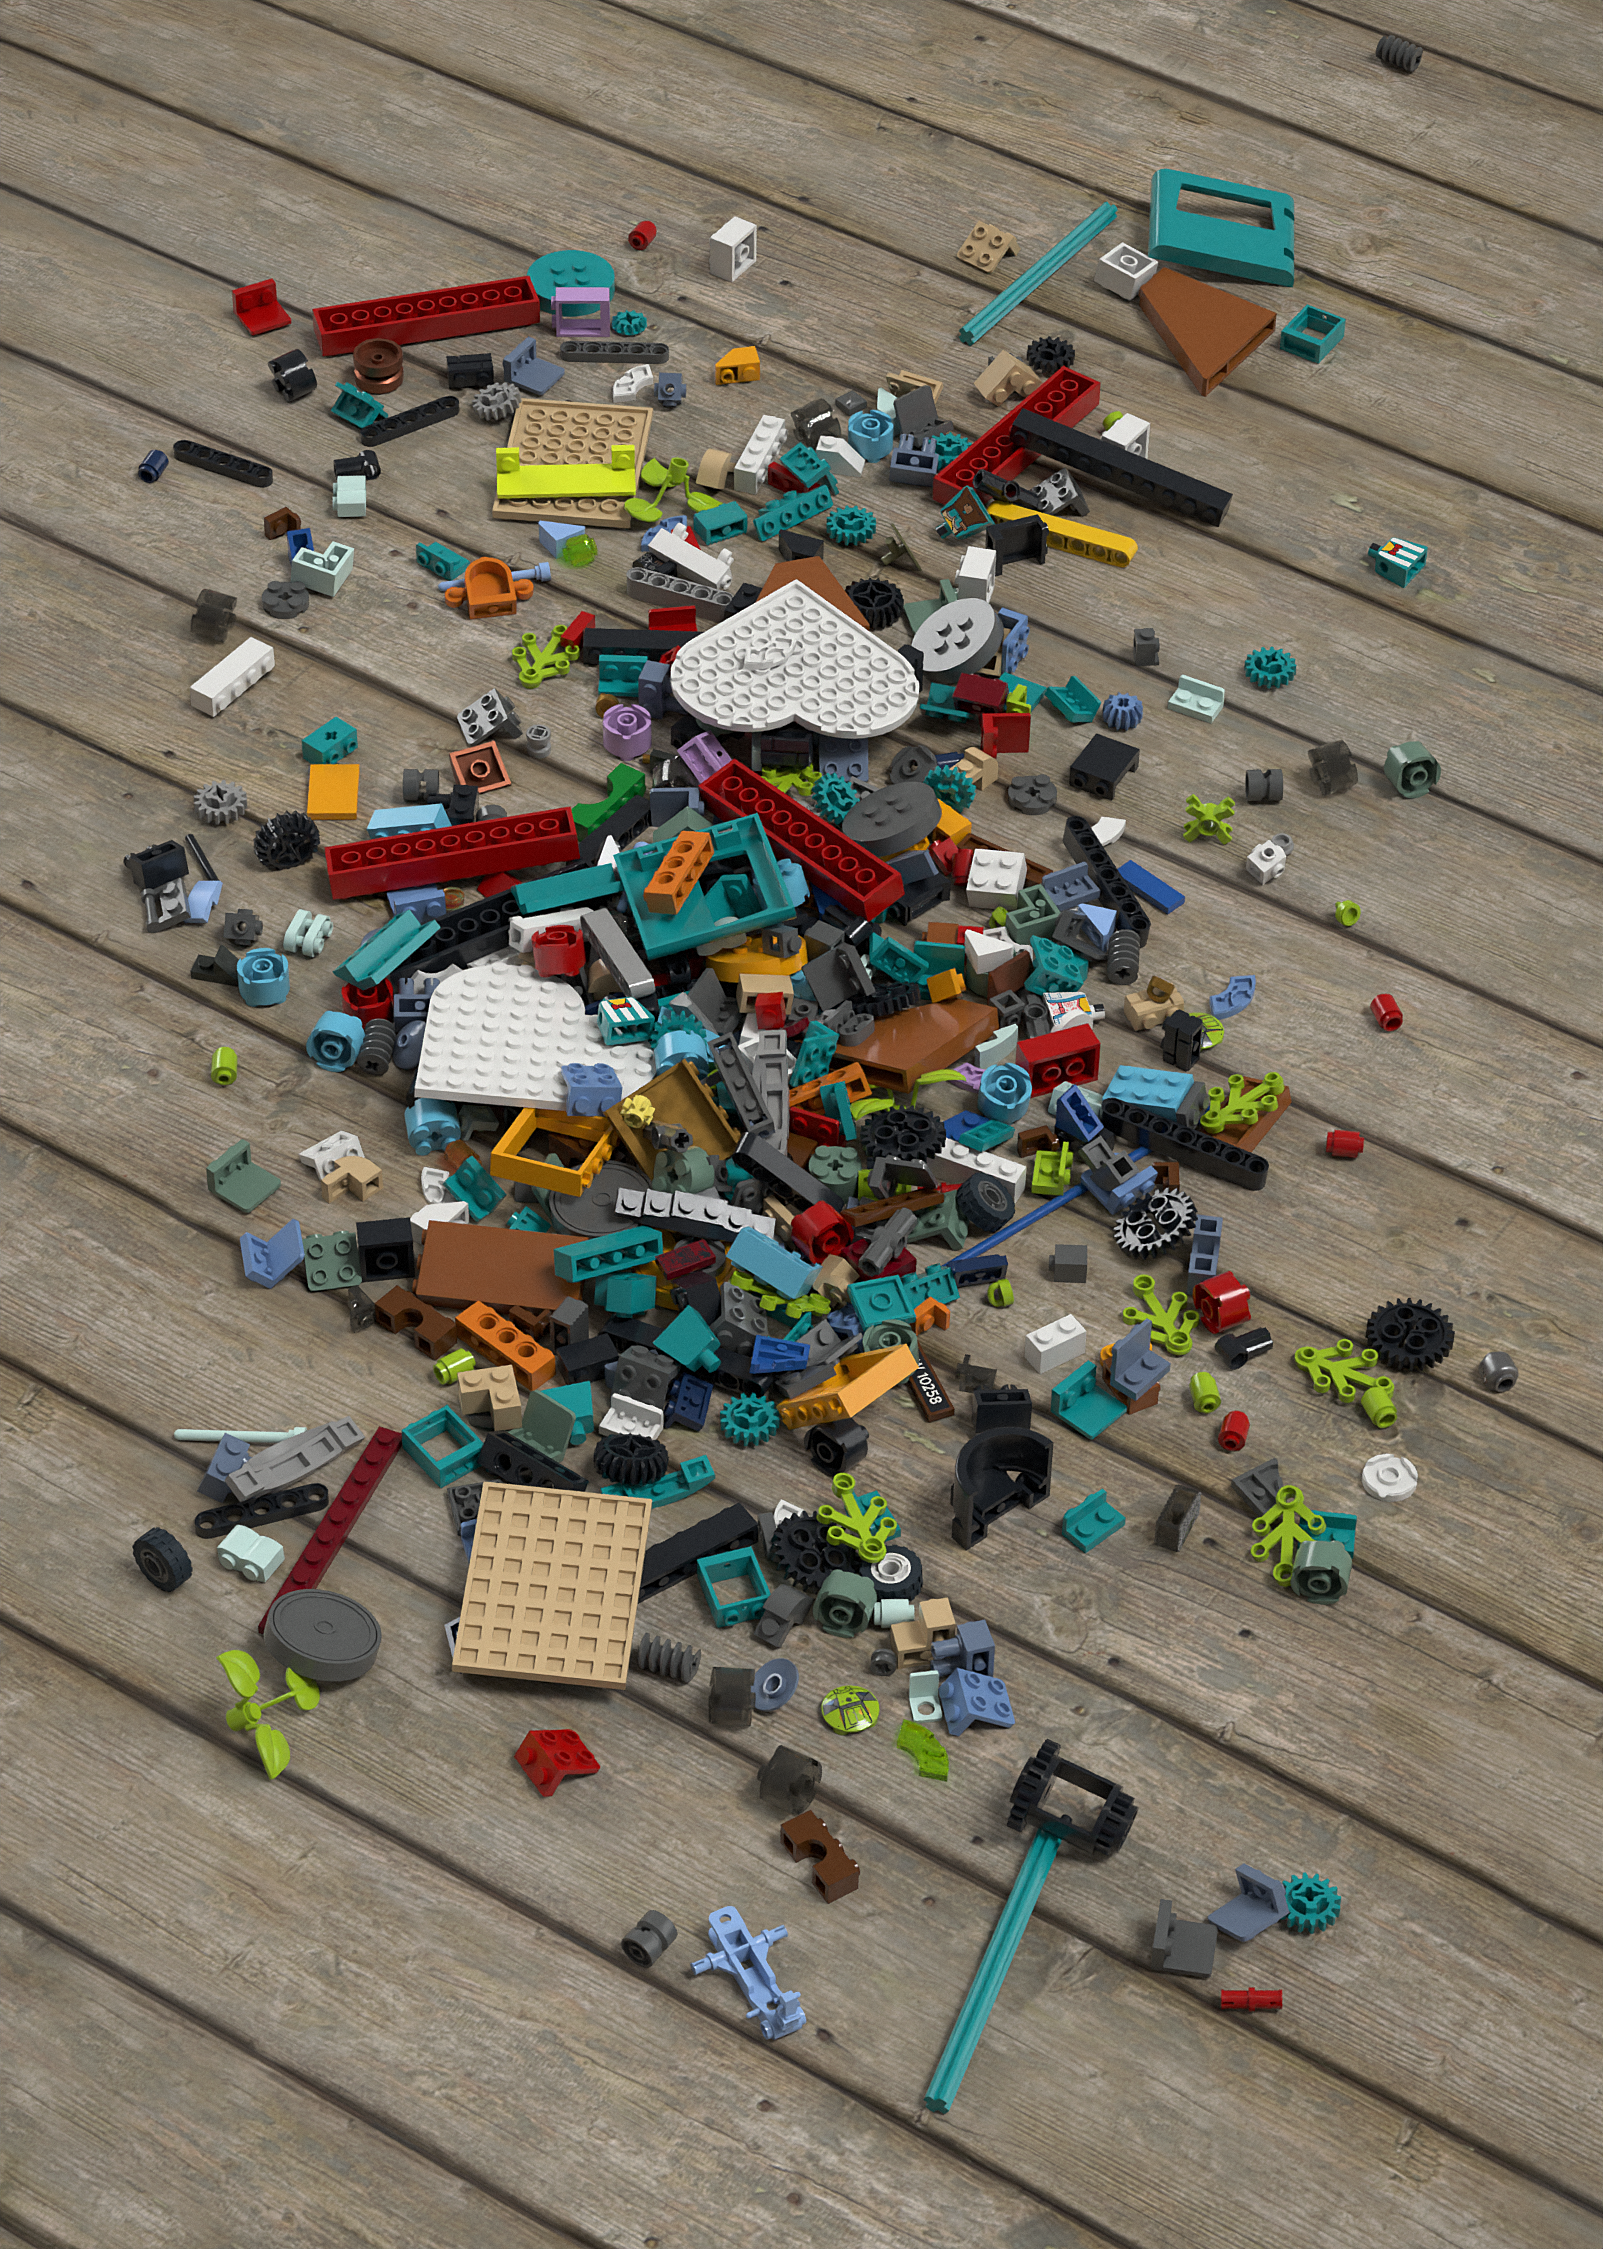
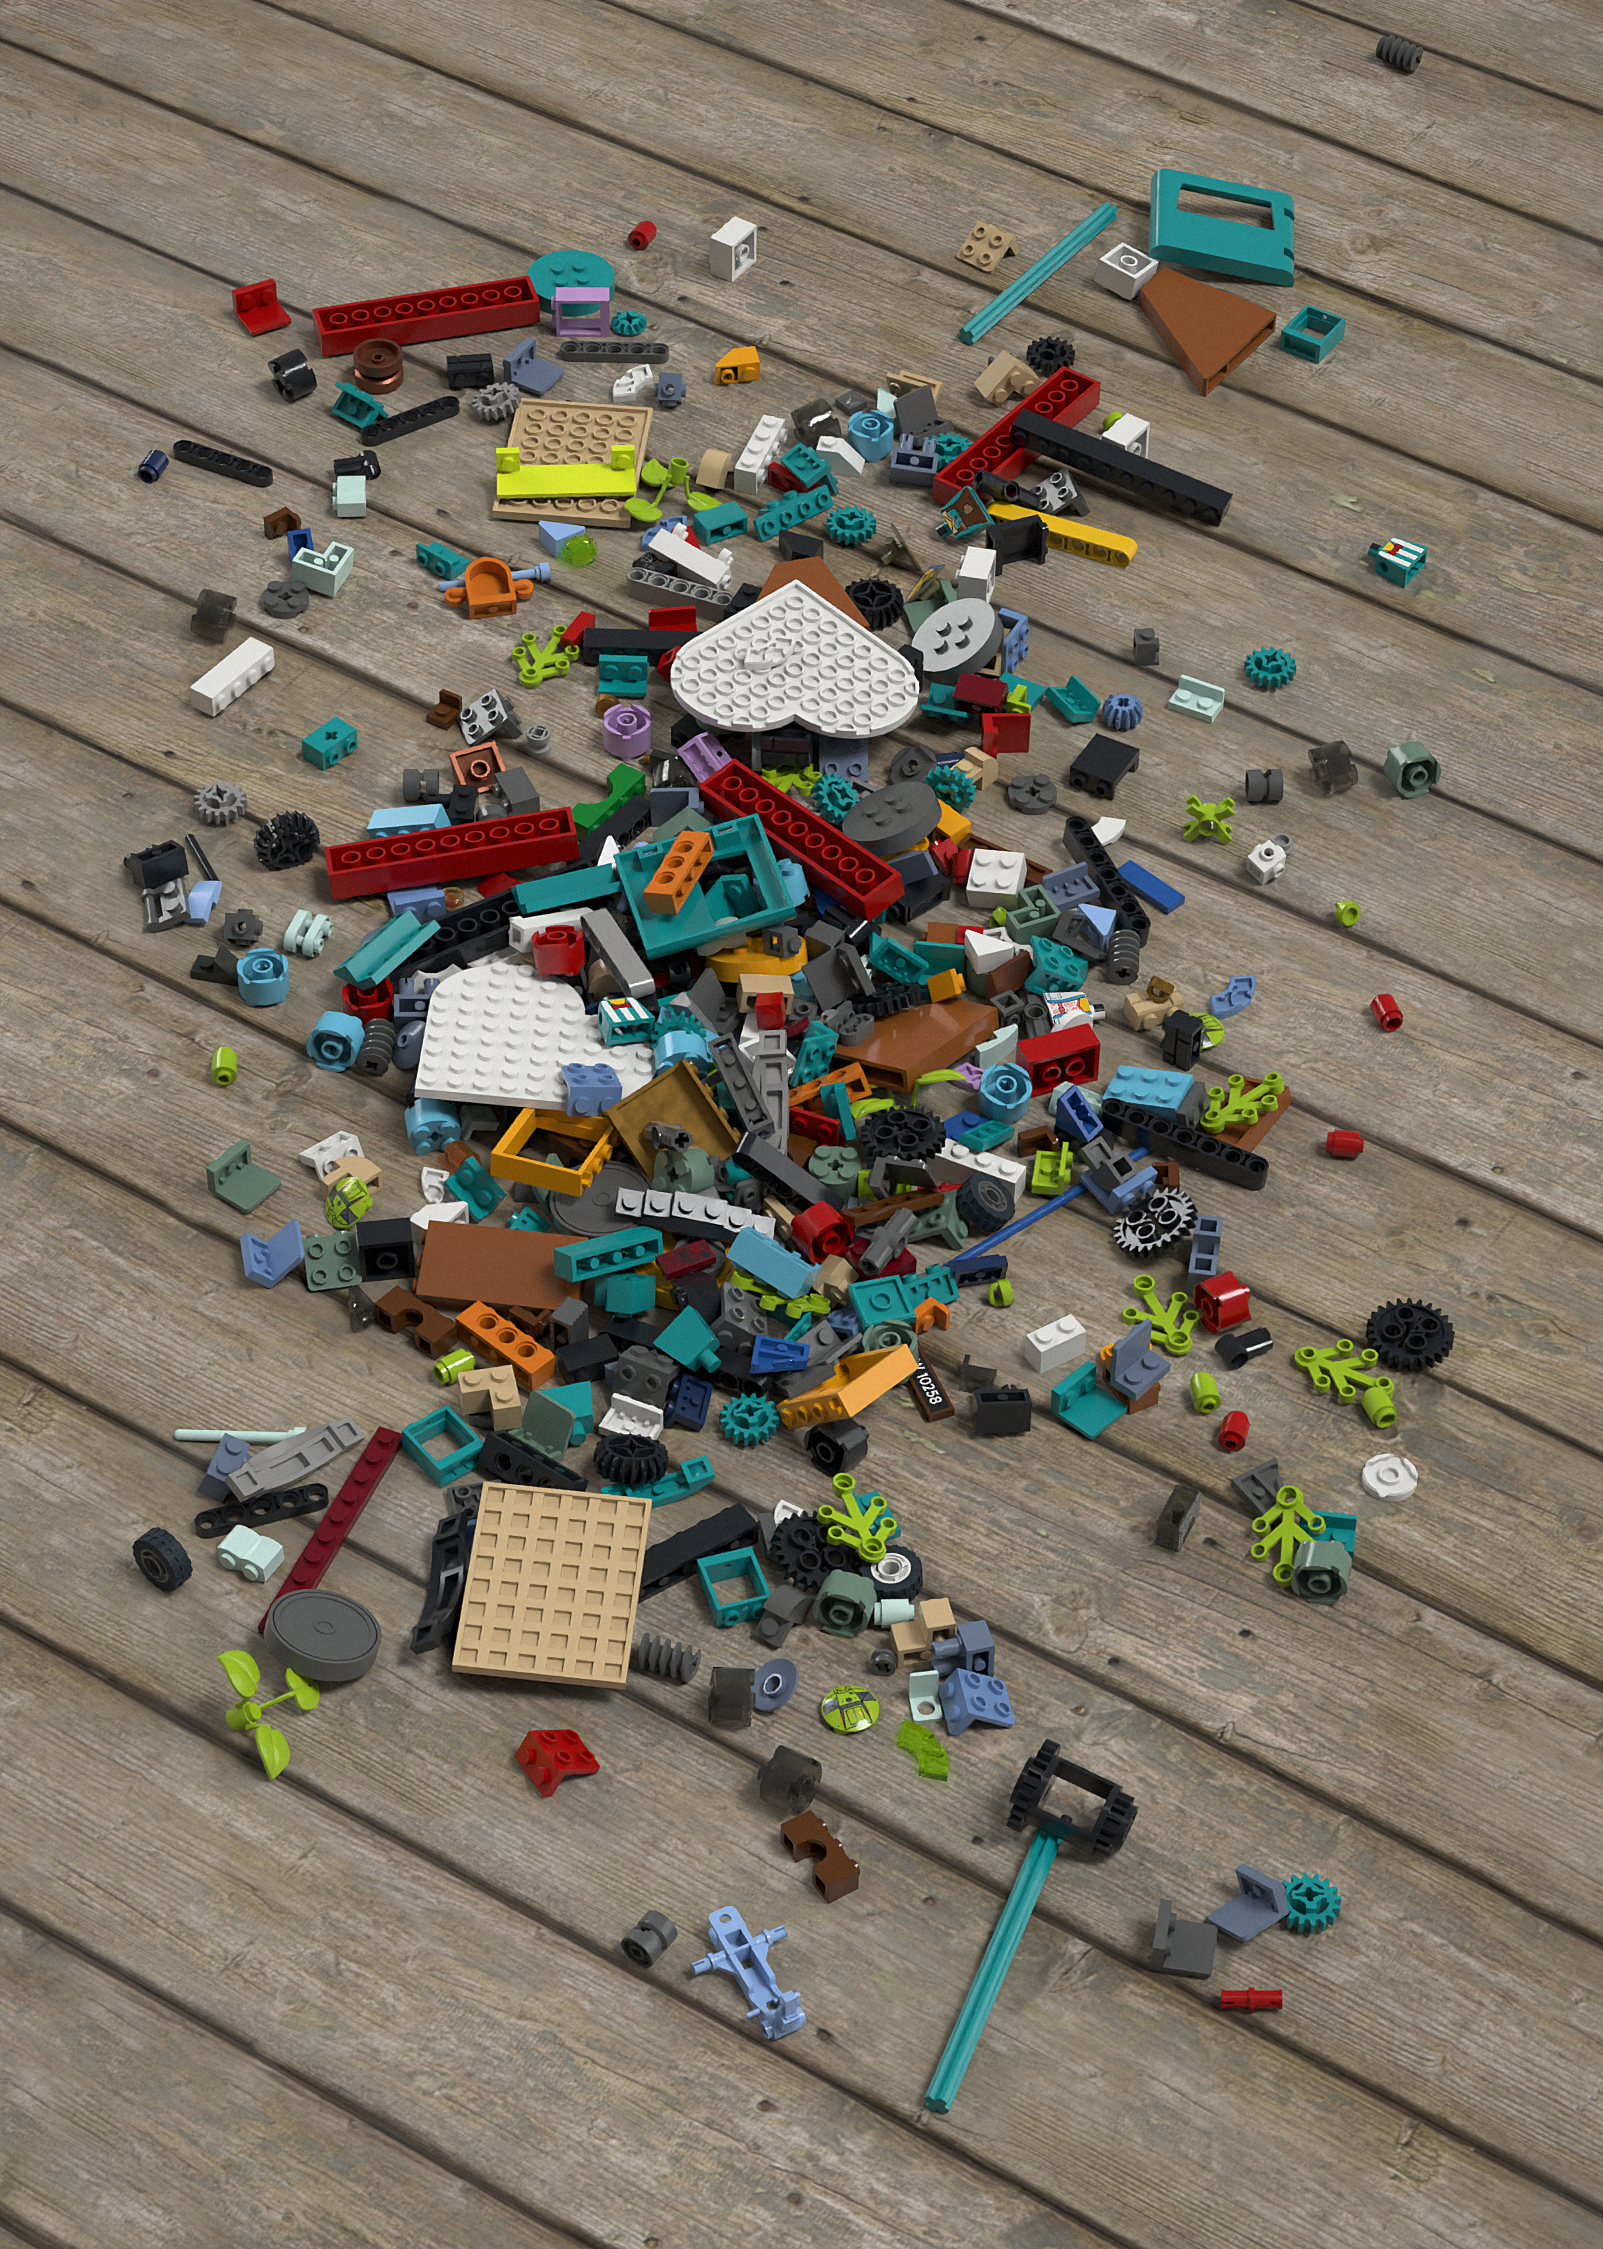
(333, 791): light orange tile -> none
(347, 1202): none -> lime dish
(446, 711): none -> reddish brown bracket
(446, 1584): none -> black piece
(516, 792): none -> dark grey brick
(637, 1111): light yellow gear -> none
(656, 689): sand blue brick -> none
(926, 581): none -> shield
(985, 1490): black piece -> none
(1069, 1263): dark grey brick -> none
(1091, 1522): teal bracket -> none
(1498, 1371): flat silver head -> none

